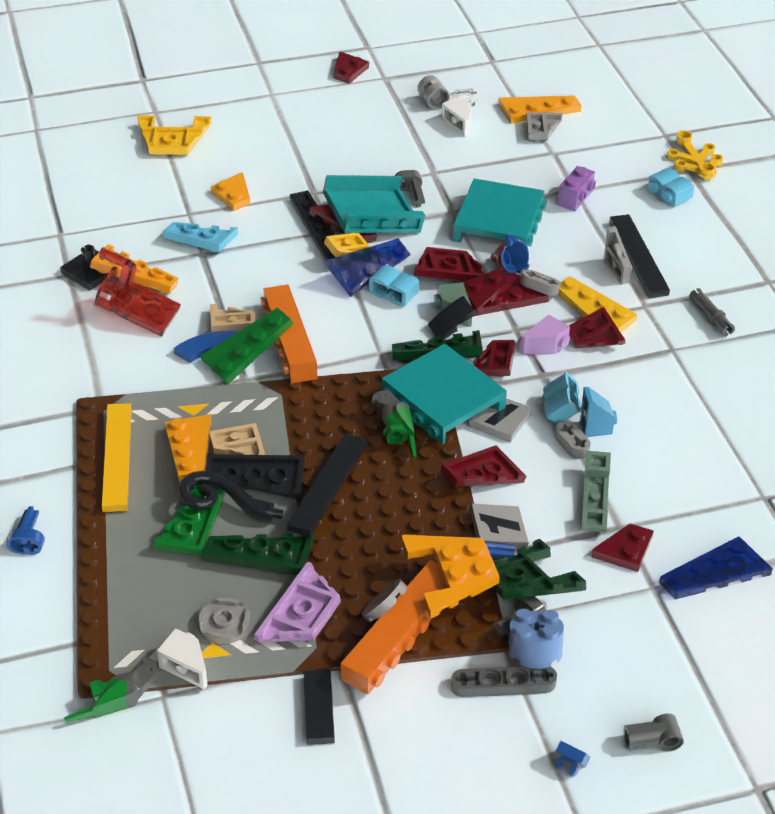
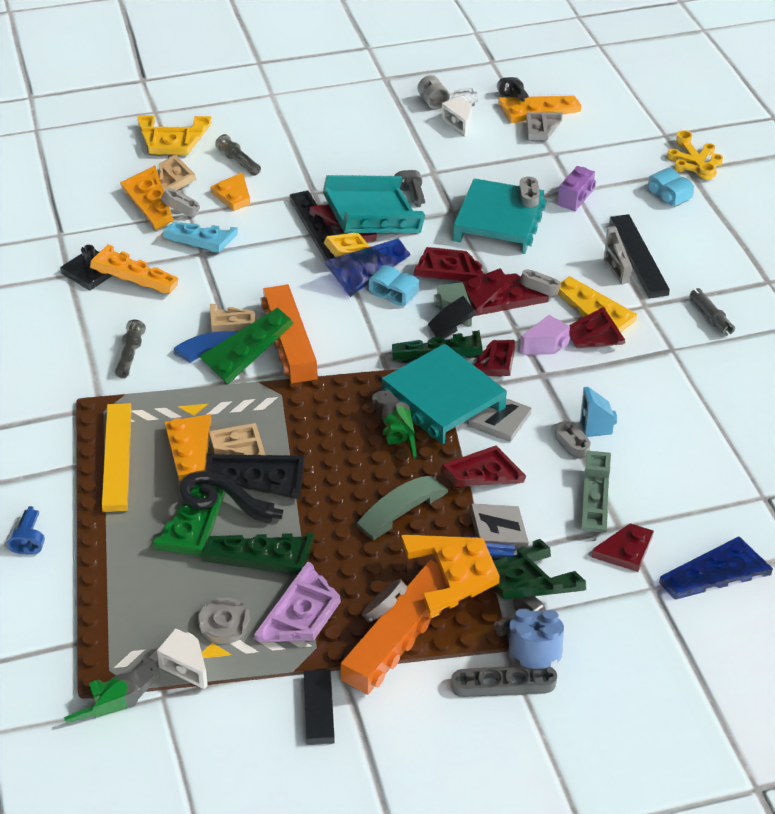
(131, 341): none -> clear smoke pin
(133, 300): clear red plate -> none
(146, 193): none -> light orange wing
(175, 173): none -> tan wing
(180, 202): none -> light grey beam
(233, 151): none -> clear smoke pin
(327, 485): black tile -> none
(349, 67): dark red wing -> none
(398, 502): none -> sand green slope
(512, 255): blue hat -> none
(515, 88): none -> black piece
(529, 191): none -> light grey beam
(561, 398): medium azure brick -> none
(572, 755): blue tile -> none
(661, 733): dark grey piece -> none

